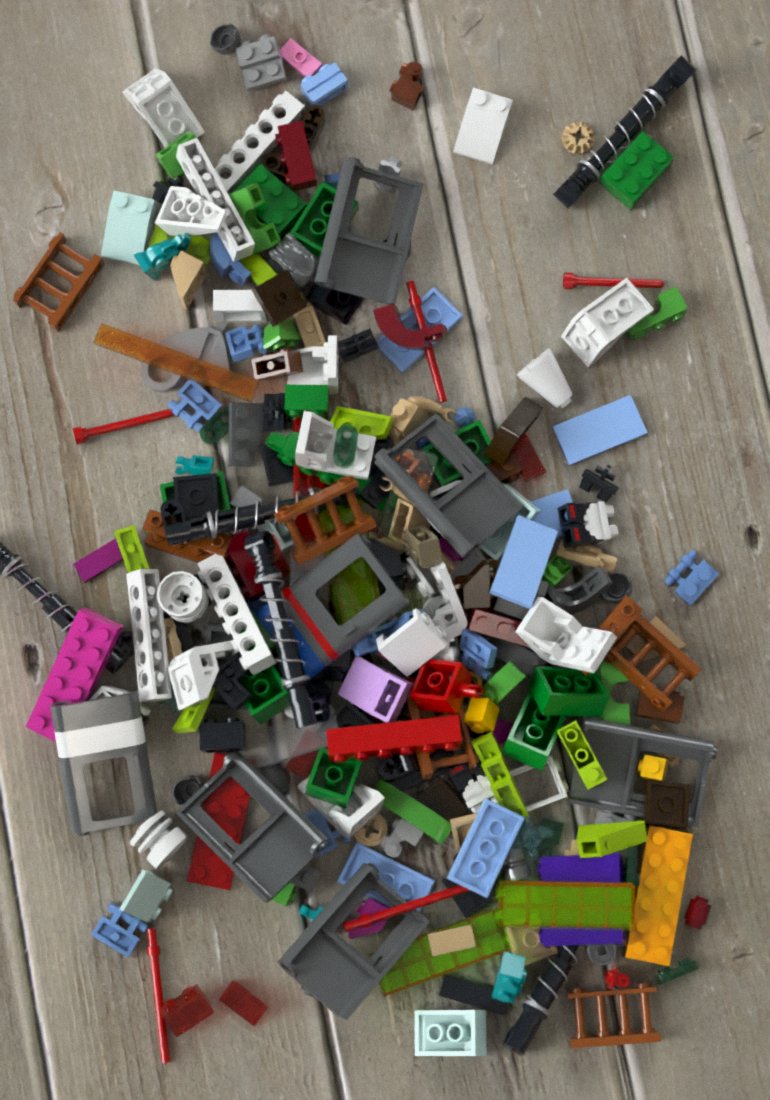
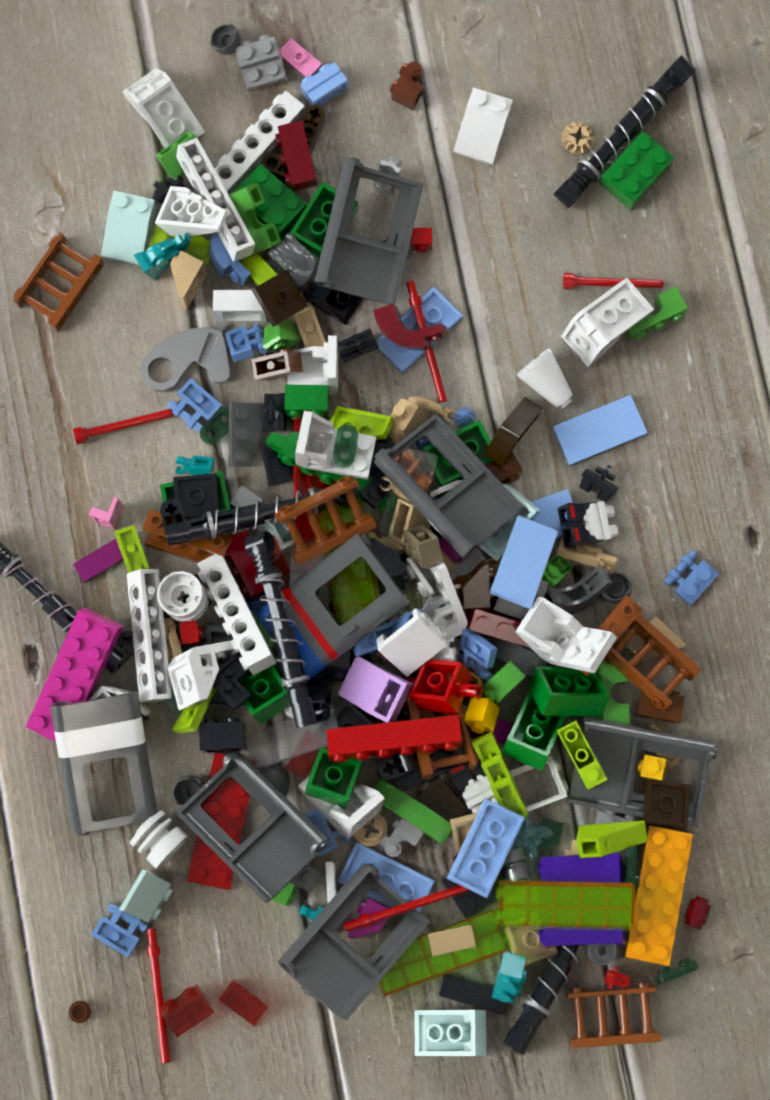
(80, 1011): none -> reddish brown plate
(108, 518): none -> bright pink panel
(176, 362): clear orange plate -> none
(190, 633): none -> red plate
(331, 880): none -> white tile
(332, 180): medium blue plate -> none
(421, 239): none -> red plate
(528, 459): clear red hinge -> none

